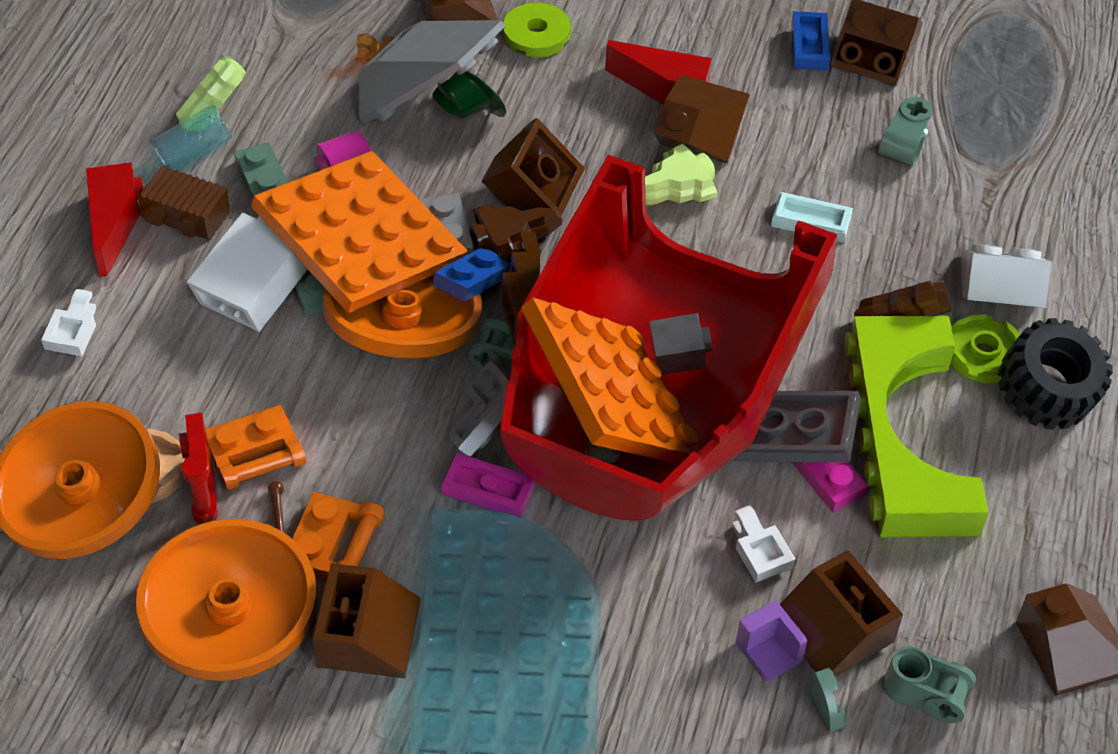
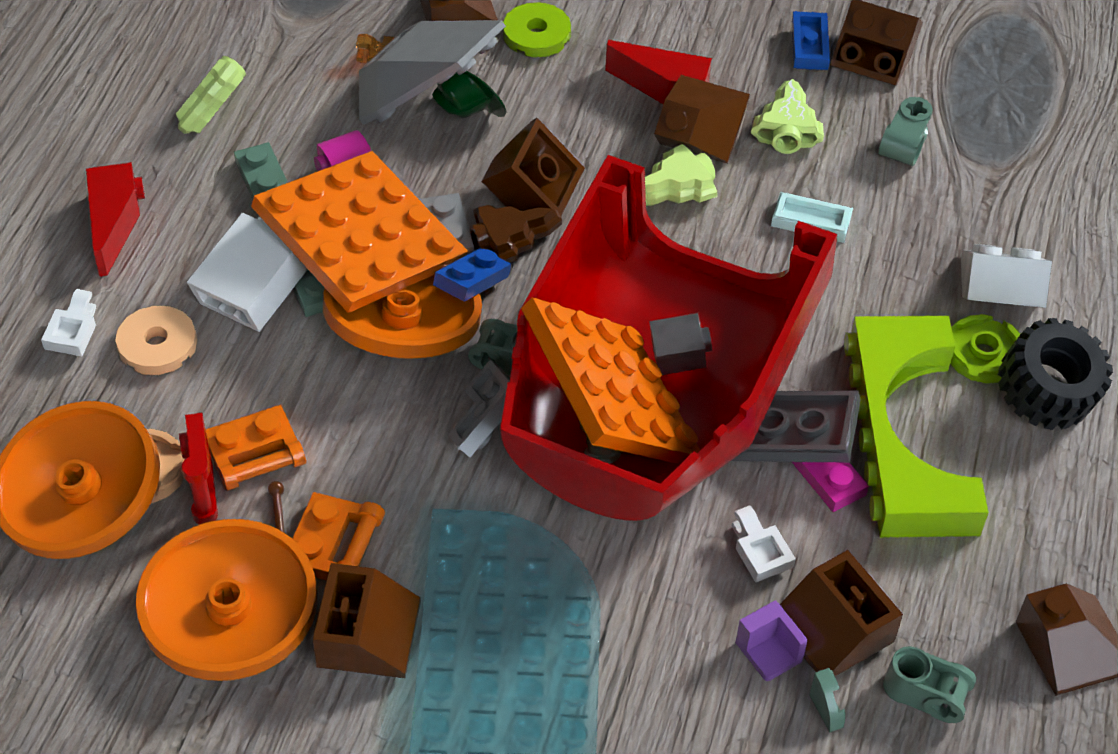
(151, 323): none -> light nougat tile
(184, 203): reddish brown brick -> none
(191, 138): clear light blue plate -> none
(488, 485): dark pink plate -> none
(521, 279): reddish brown slope -> none
(788, 121): none -> yellowish green rock
(916, 300): reddish brown rock -> none

